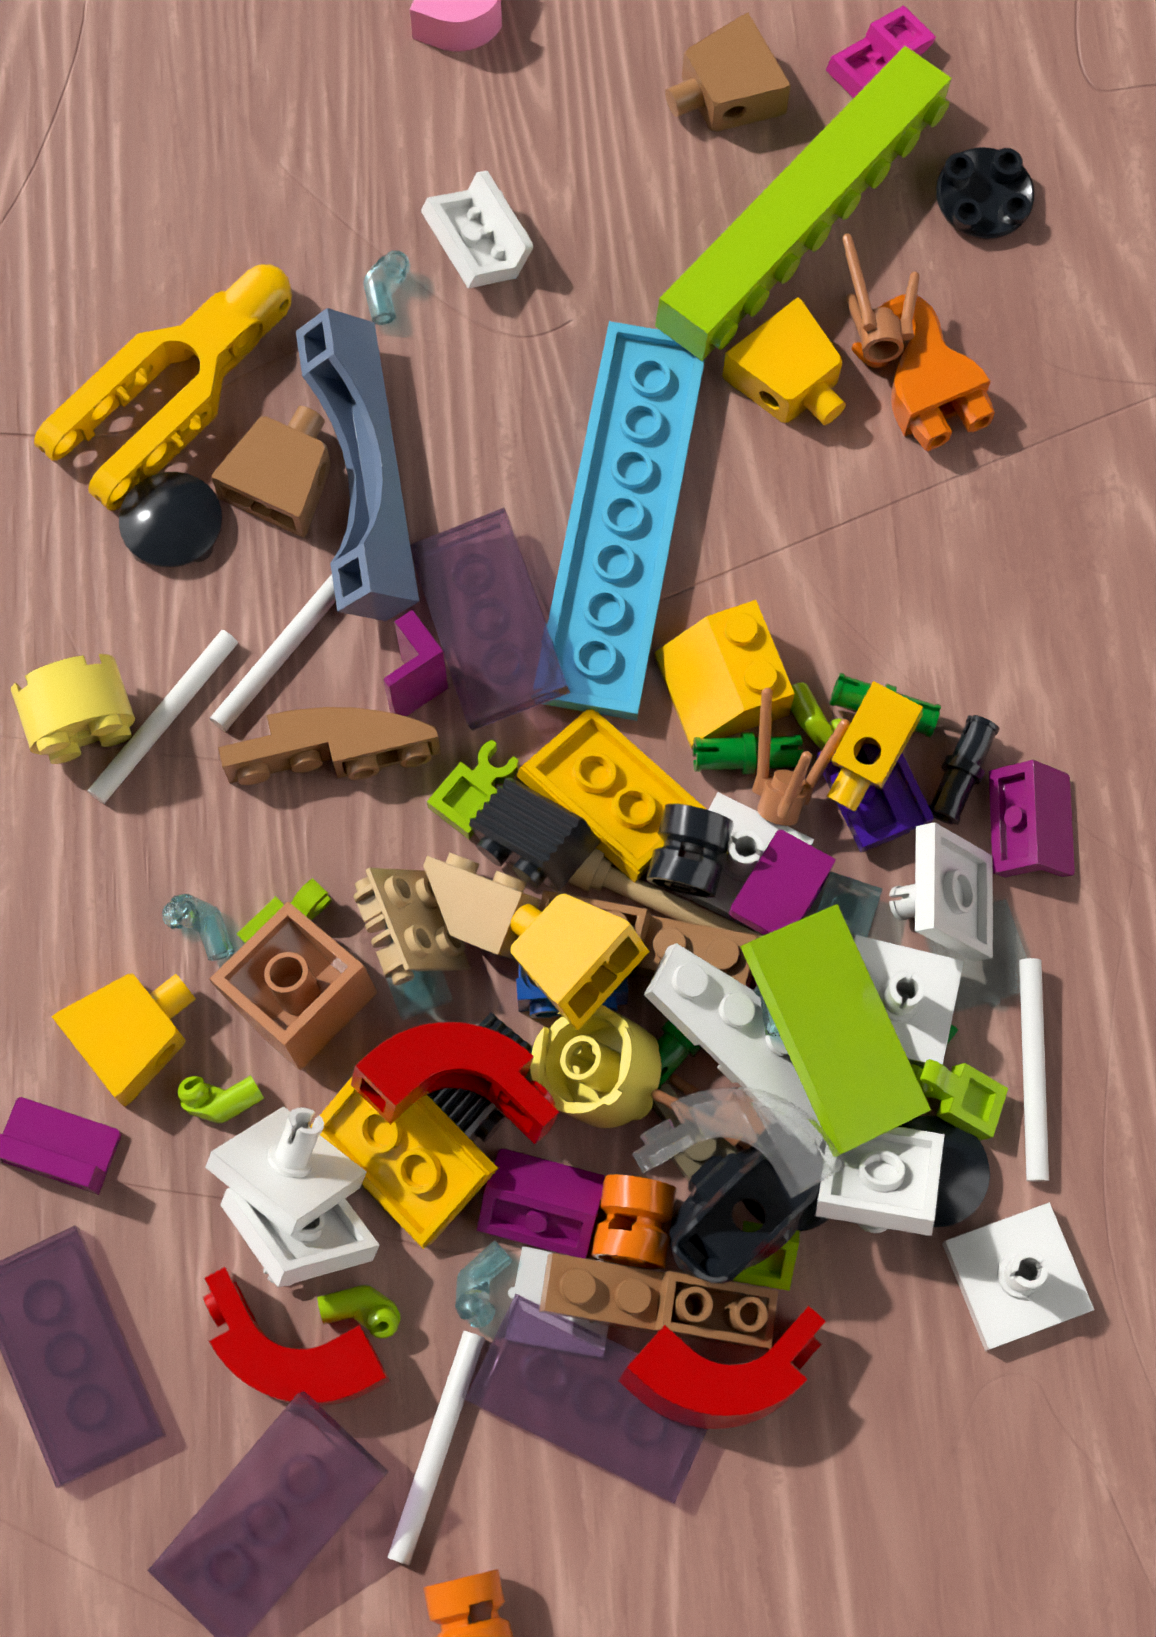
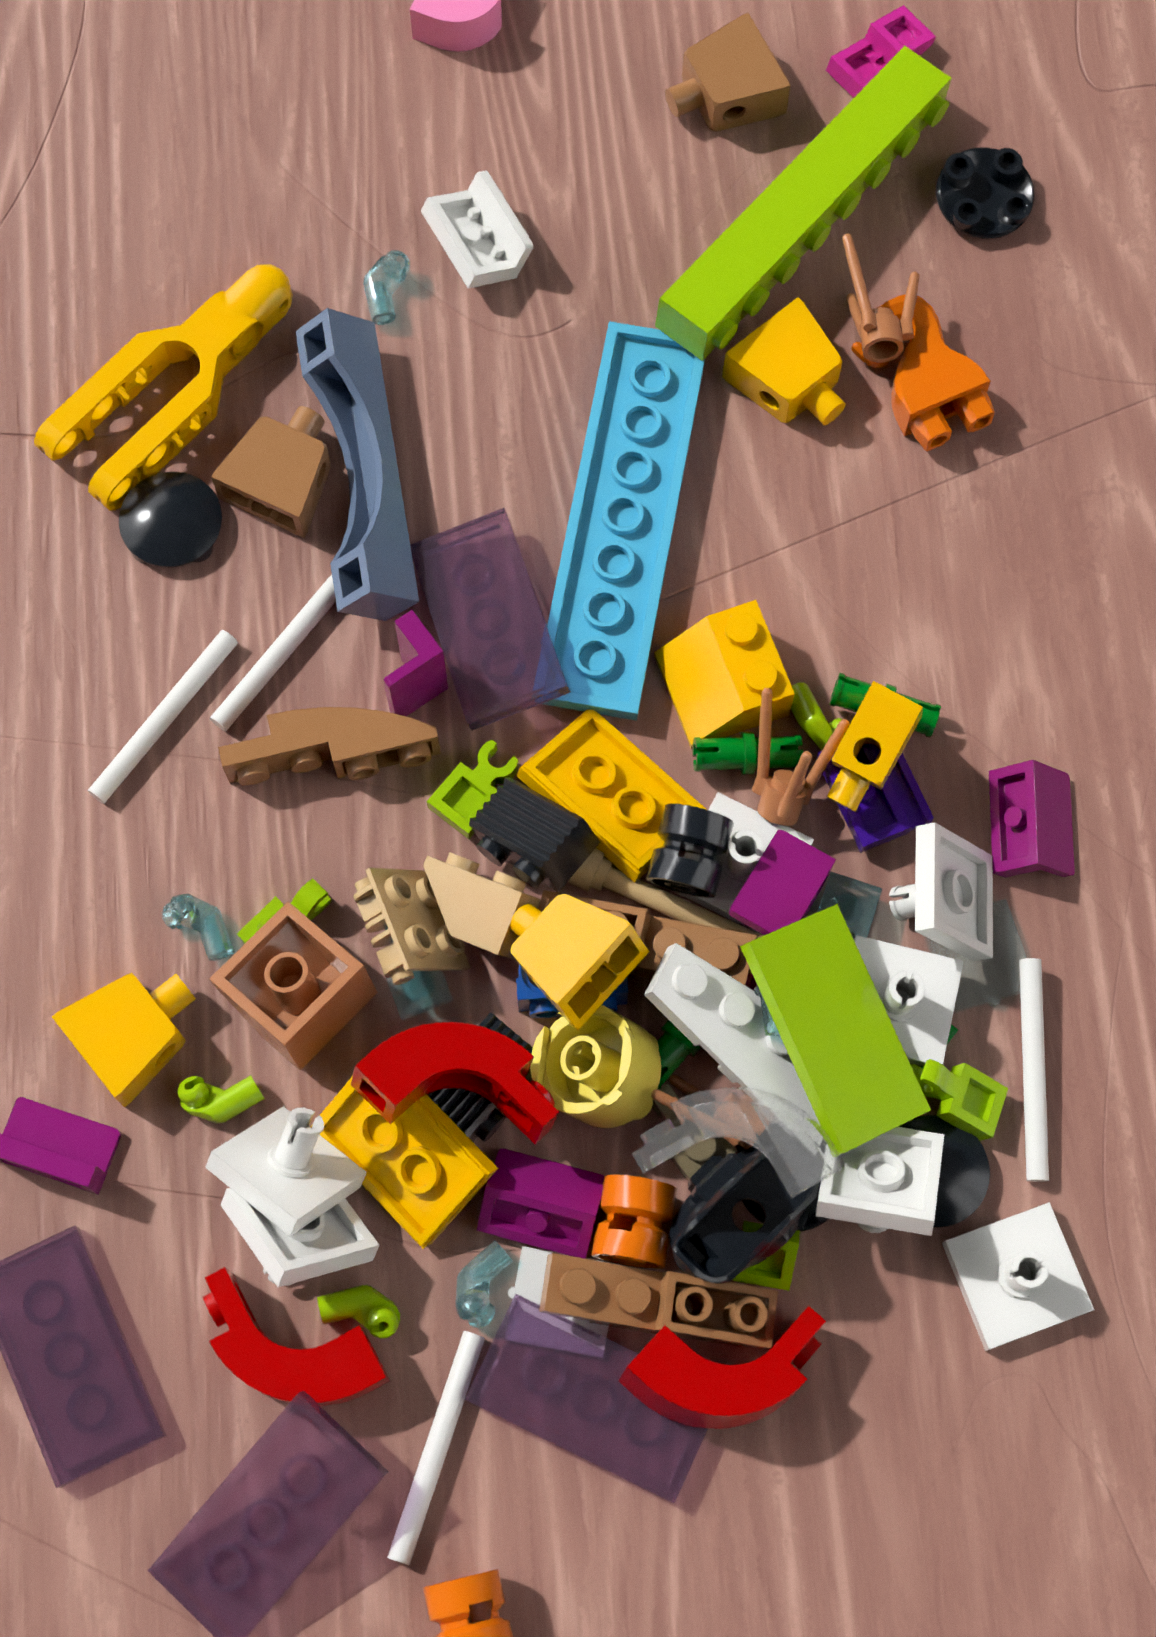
(73, 707): light yellow brick -> none
(963, 769): black pin -> none

